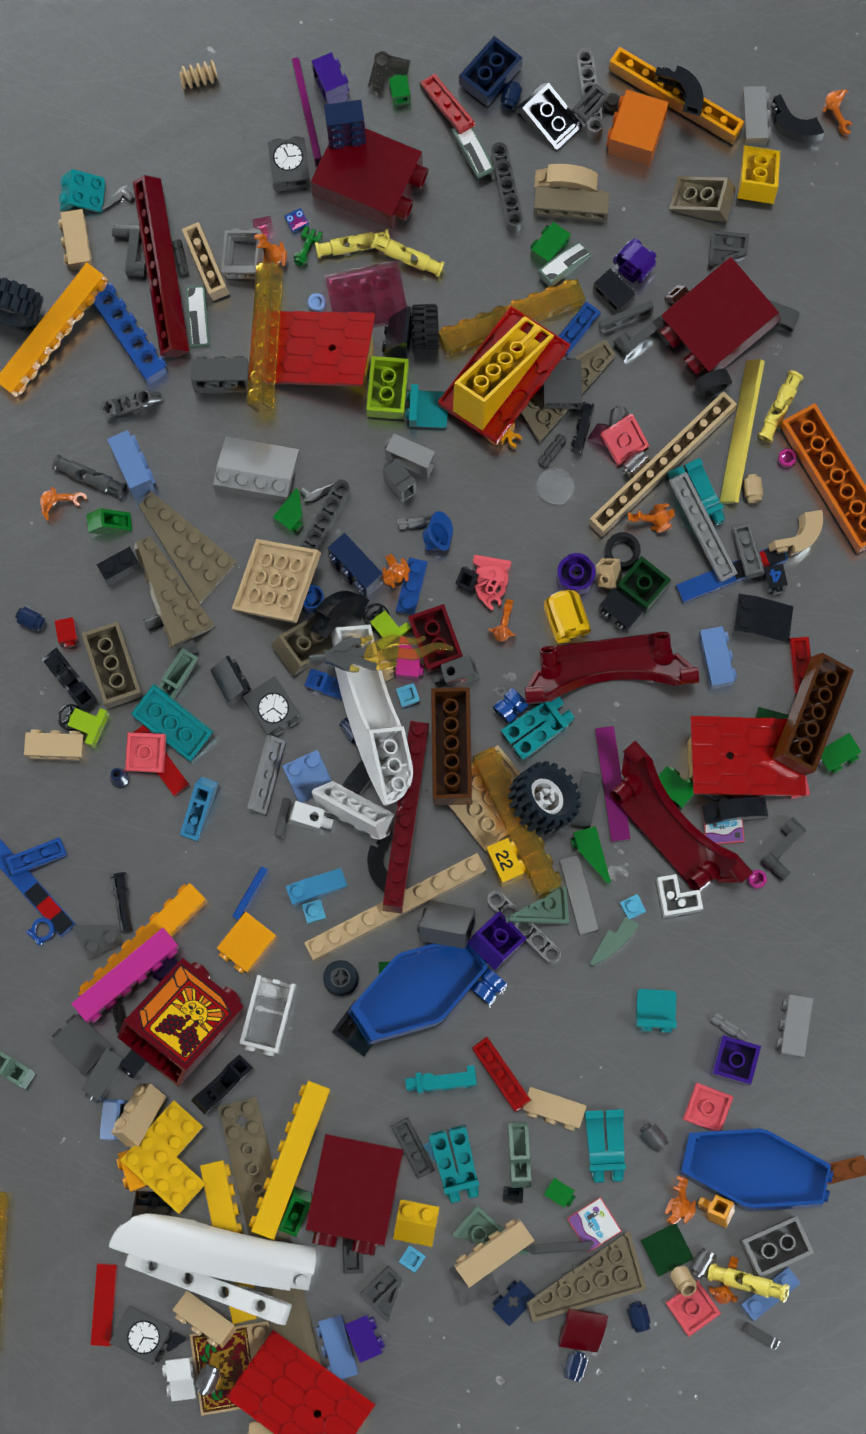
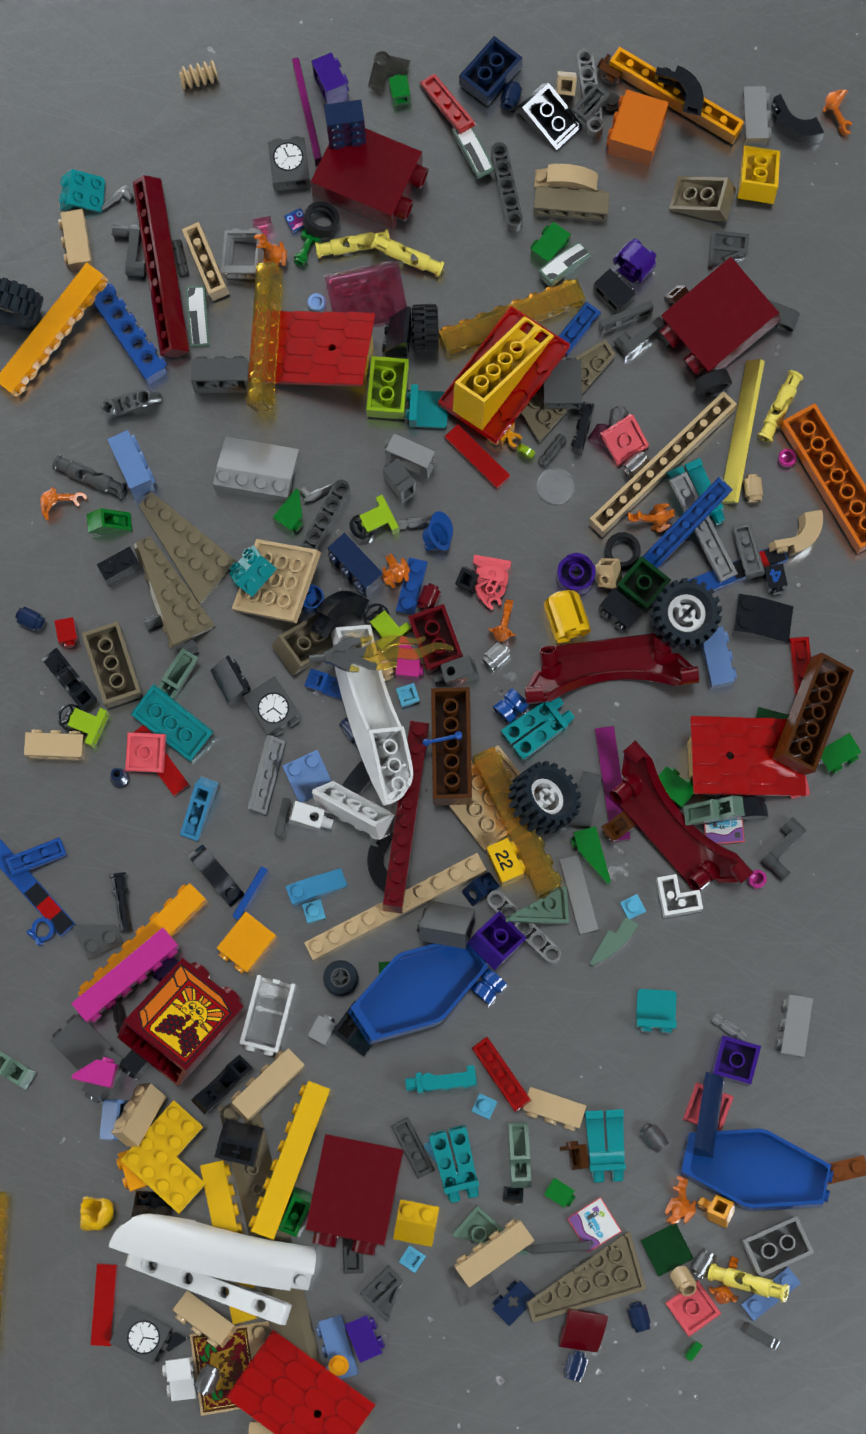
(95, 1213): none -> yellow hair
(98, 1072): none -> dark pink slope
(216, 875): none -> black arch
(239, 1143): none -> black slope
(251, 571): none -> teal bracket
(267, 1085): none -> tan brick
(322, 1029): none -> light grey brick
(323, 208): none -> black tyre
(338, 1365): none -> light orange plate
(374, 519): none -> lime piece
(428, 597): none -> dark red brick
(458, 735): none -> blue hinge
(477, 456): none -> red tile
(482, 886): none -> dark blue bracket
(484, 1106): none -> medium azure plate
(496, 655): none -> light grey brick
(525, 451): none -> lime tile
(566, 83): none -> tan brick
(578, 1155): none -> reddish brown bracket
(608, 73): none -> reddish brown bracket
(618, 827): none -> reddish brown bracket
(688, 522): none -> blue tile
(693, 1351): none -> green tile
(694, 595): none -> black wheel
(709, 1115): none -> dark blue brick
(714, 810): none -> sand green slope

